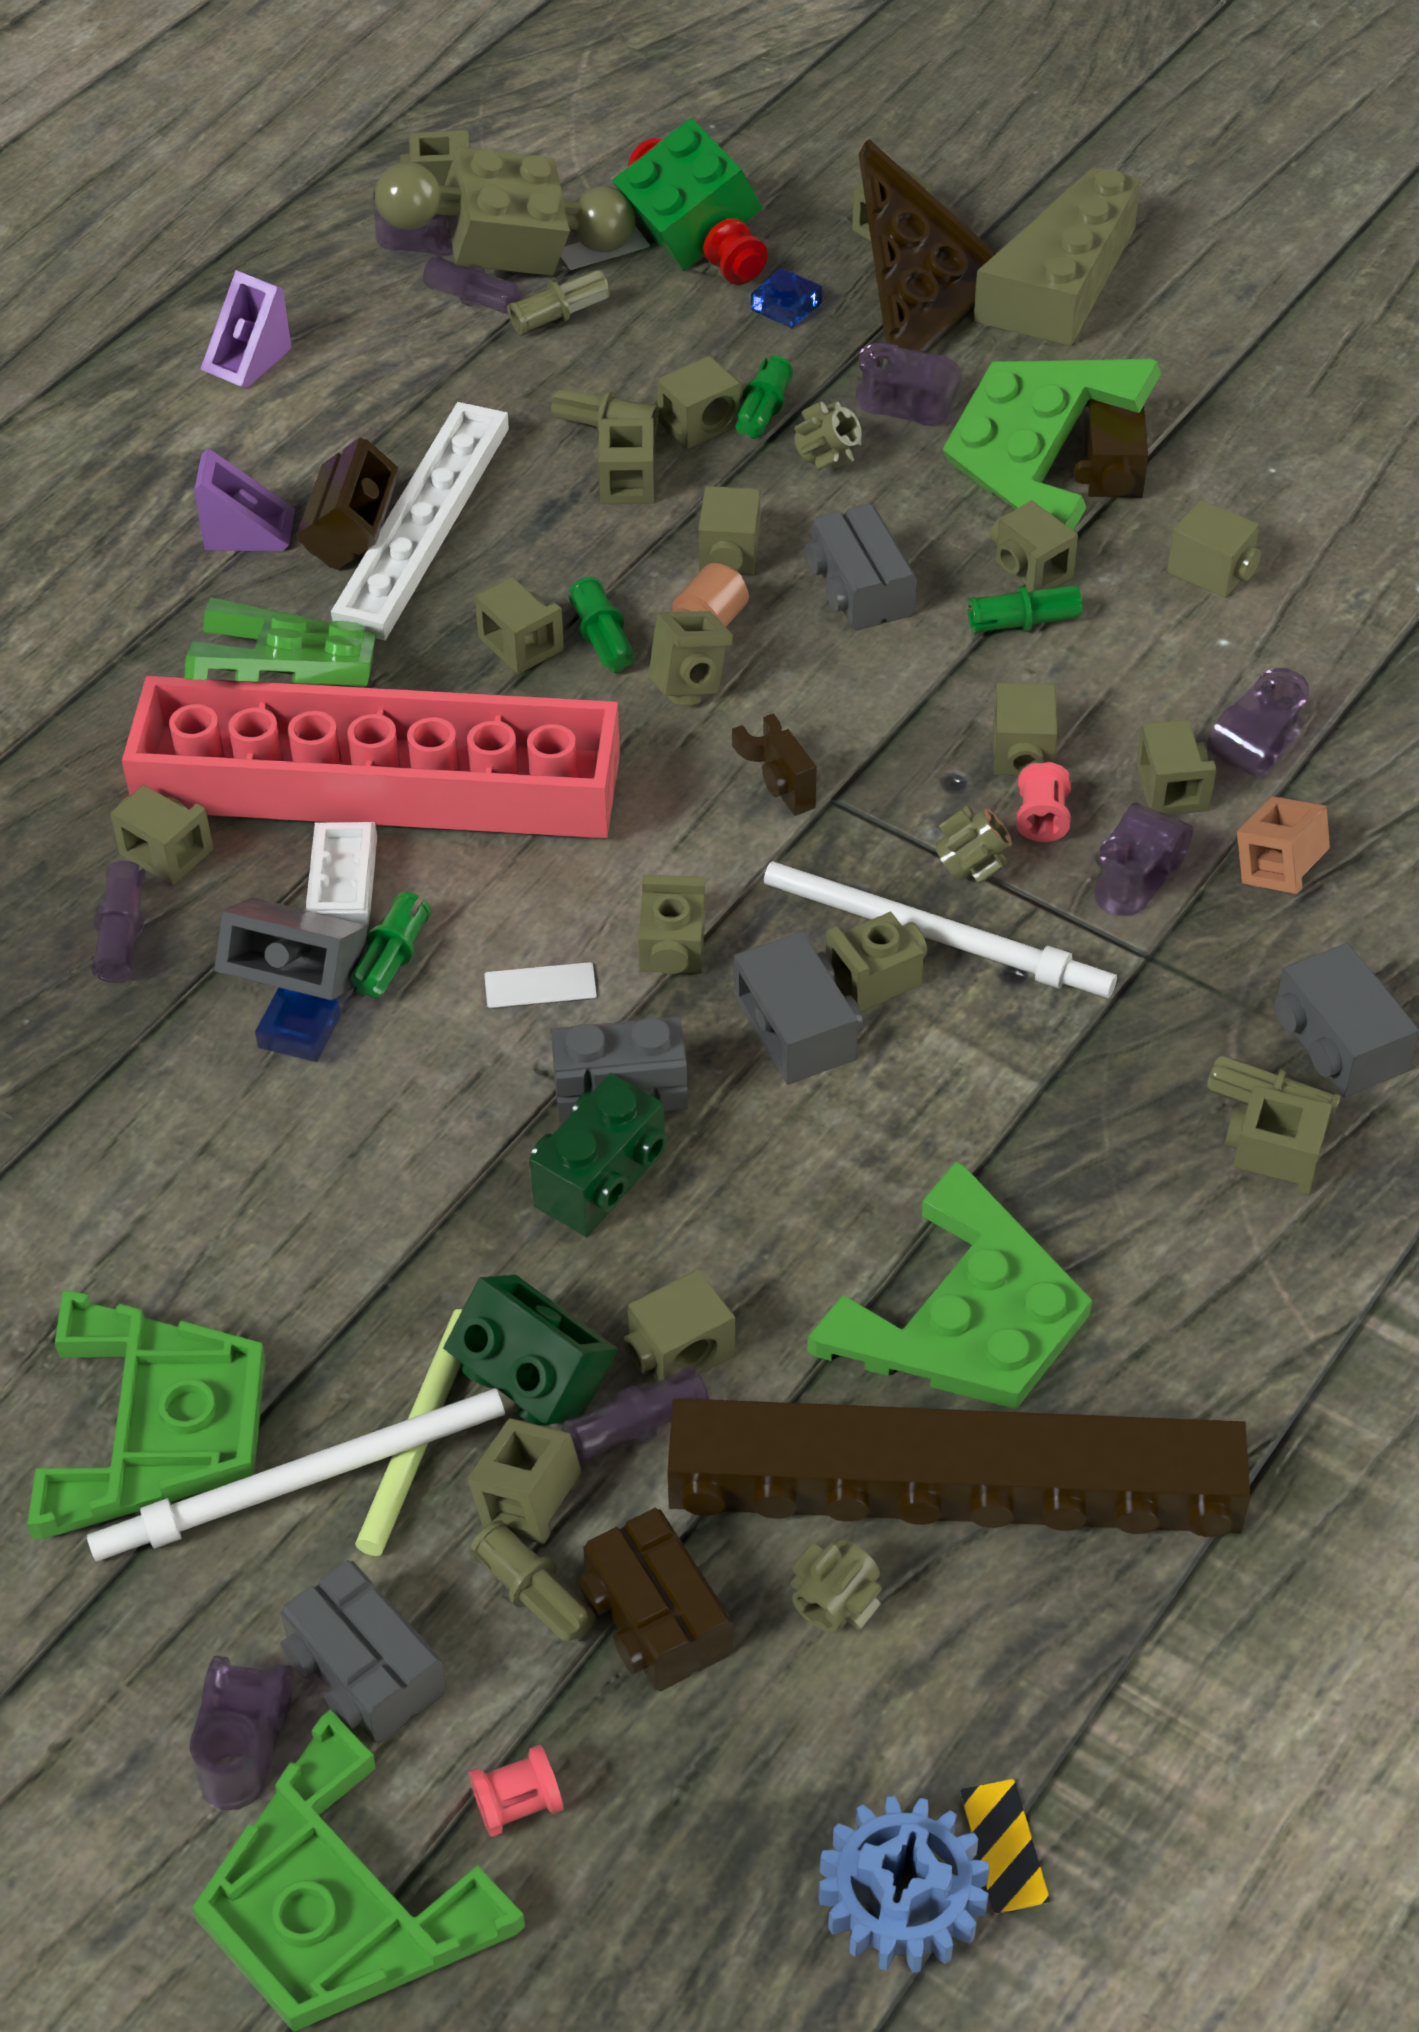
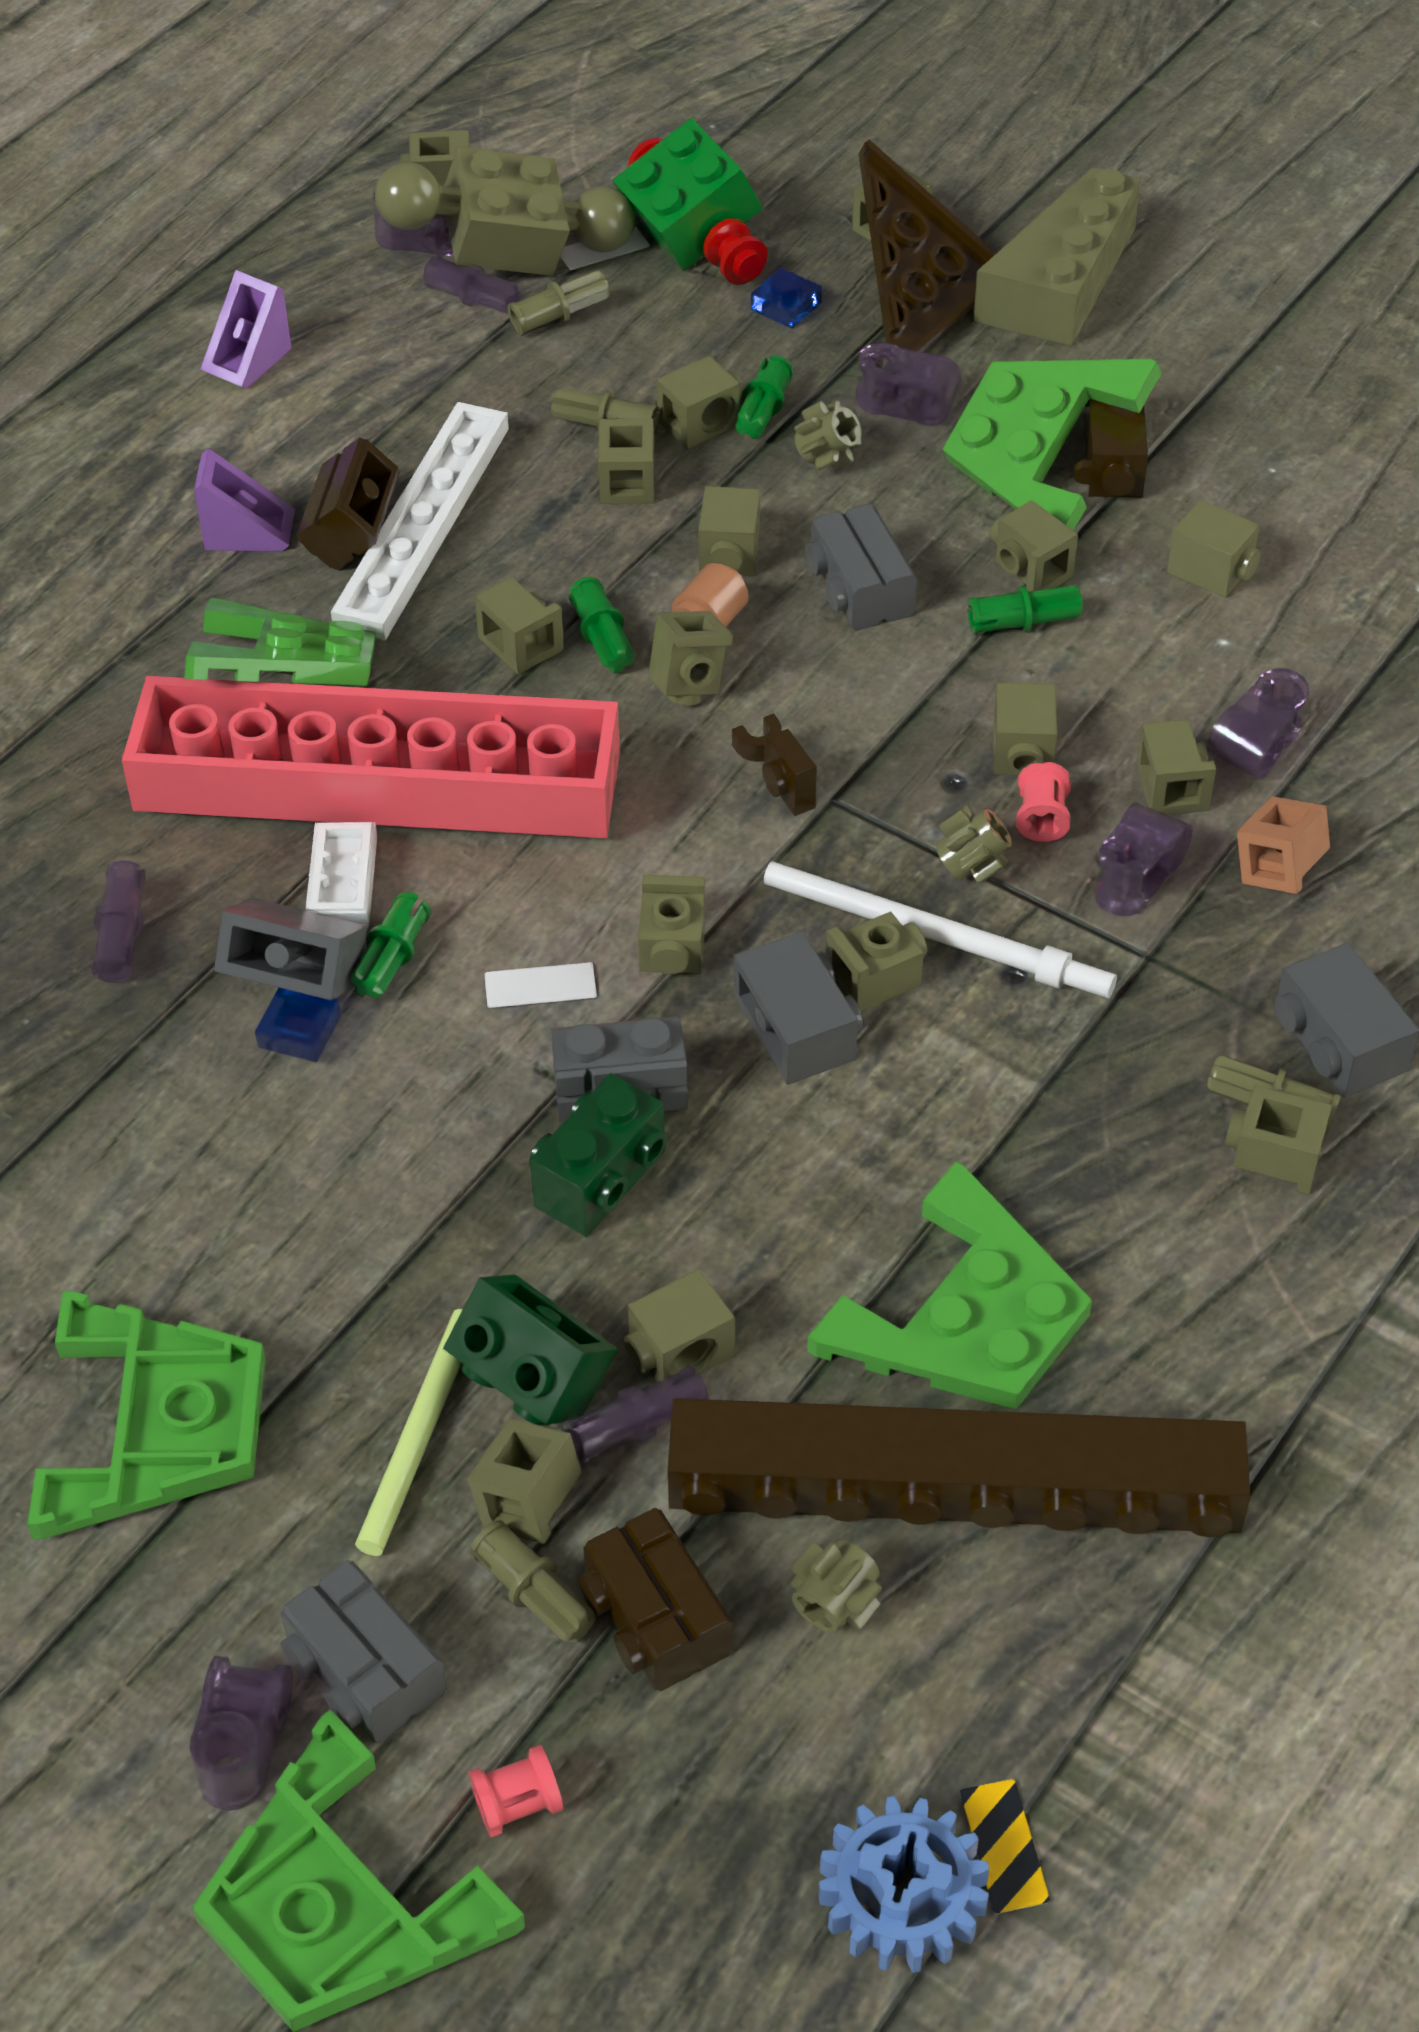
(161, 833): olive brick -> none
(163, 1522): white bar -> none

